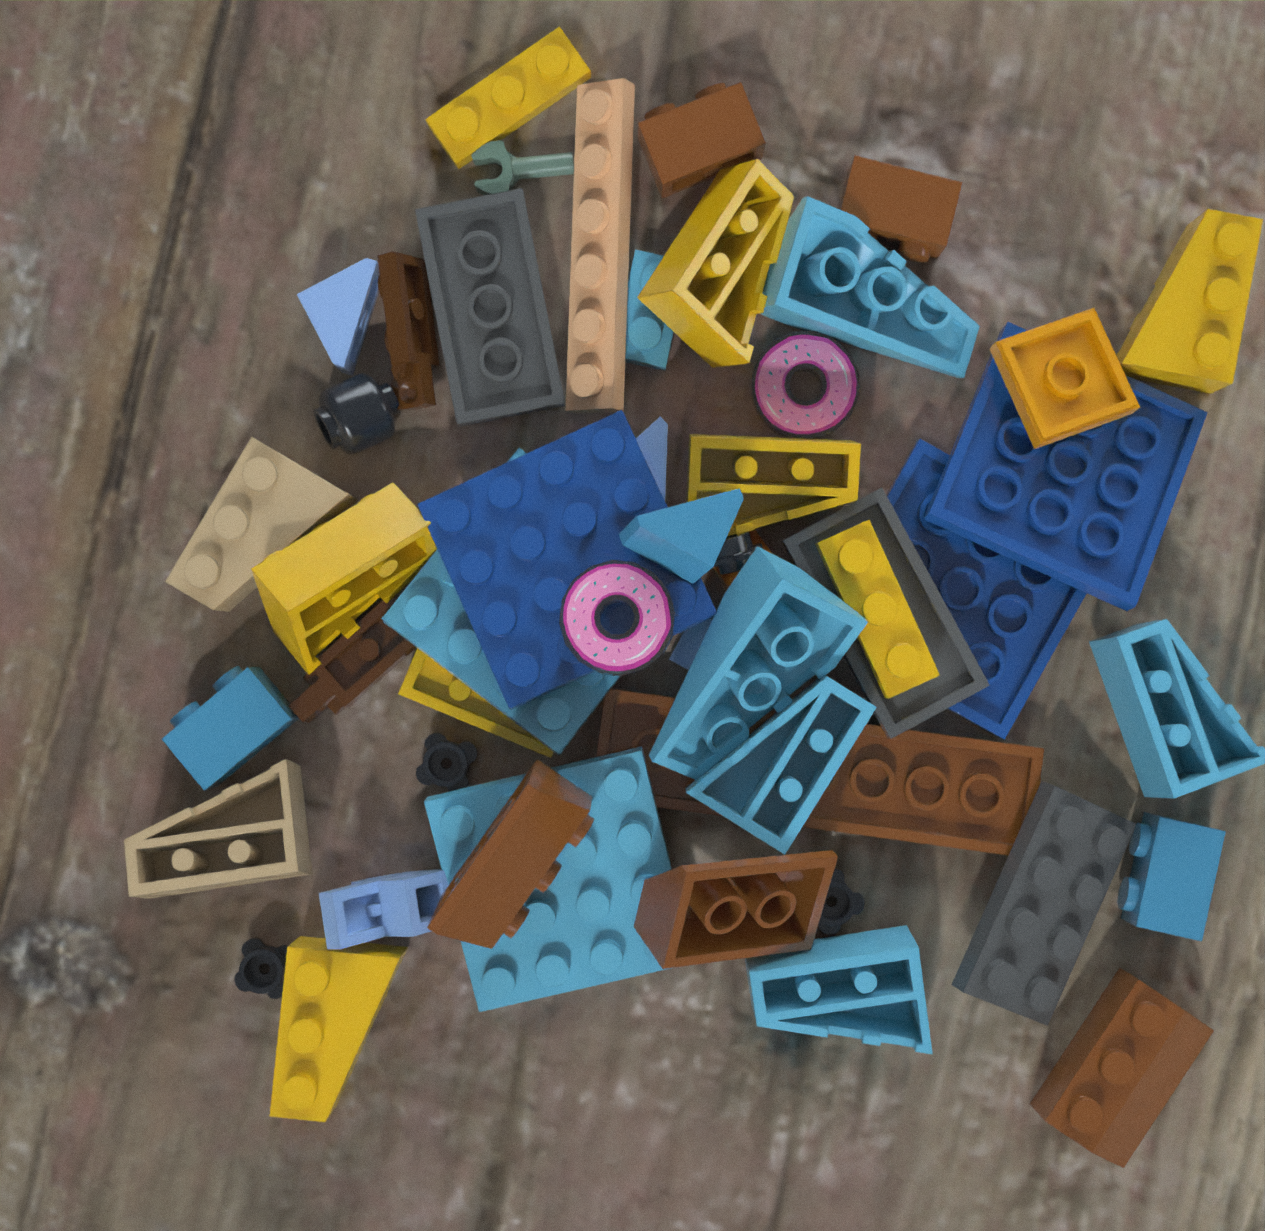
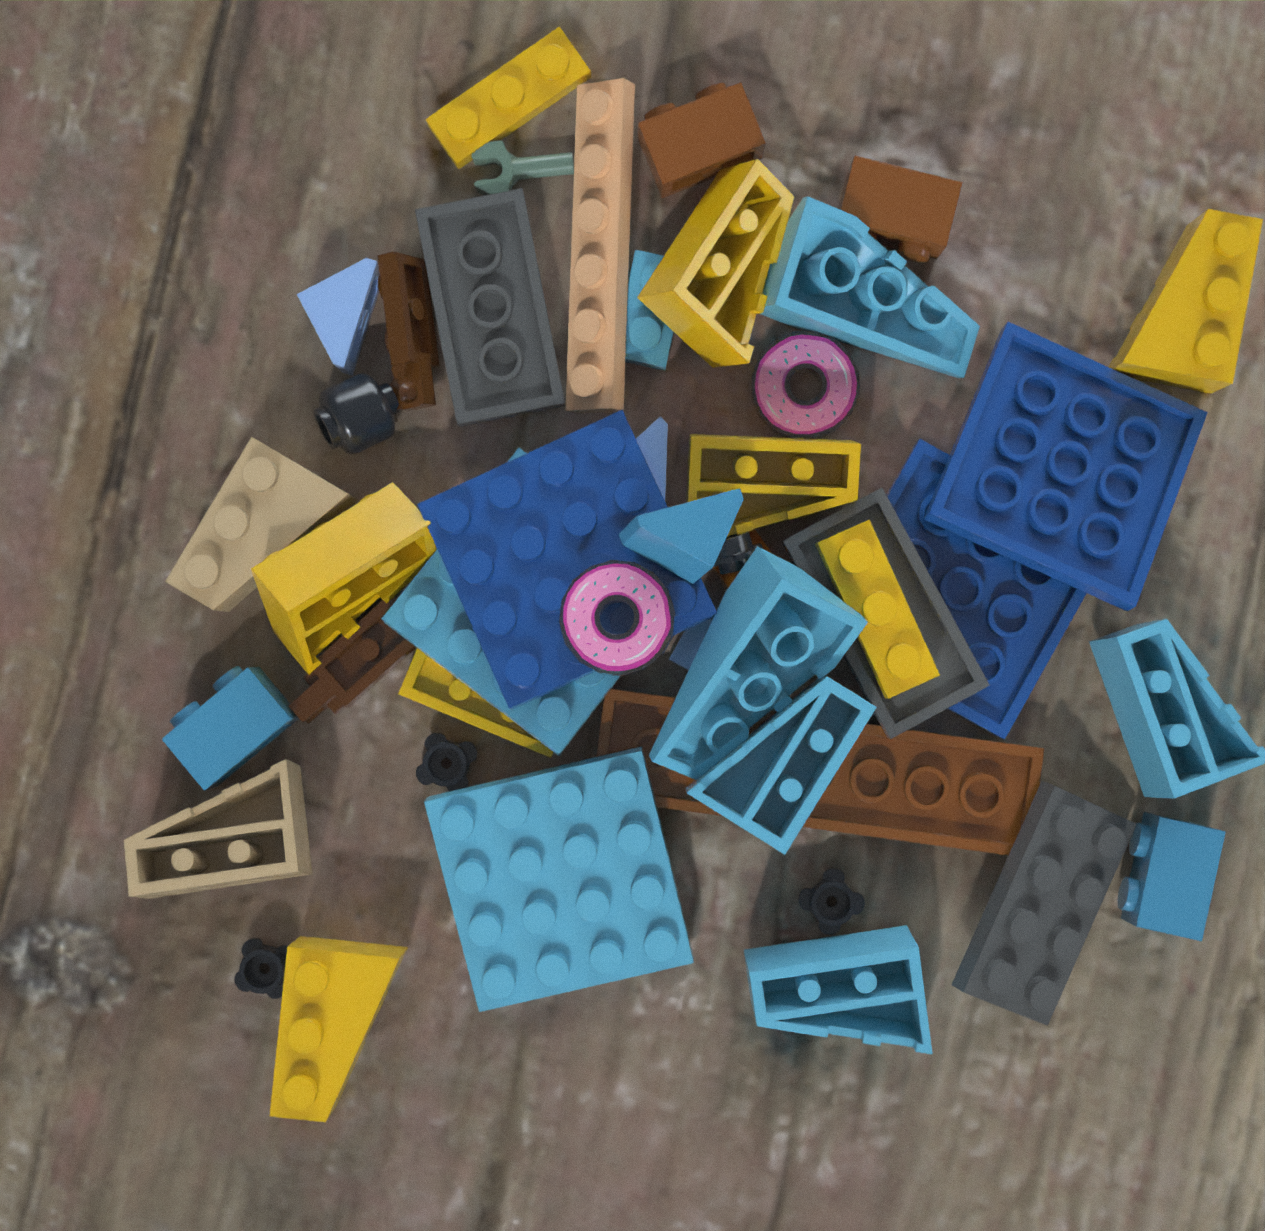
(381, 907): light blue brick -> none
(513, 859): dark orange slope -> none
(734, 908): dark orange slope -> none
(1064, 378): light orange plate -> none
(1120, 1069): dark orange slope -> none

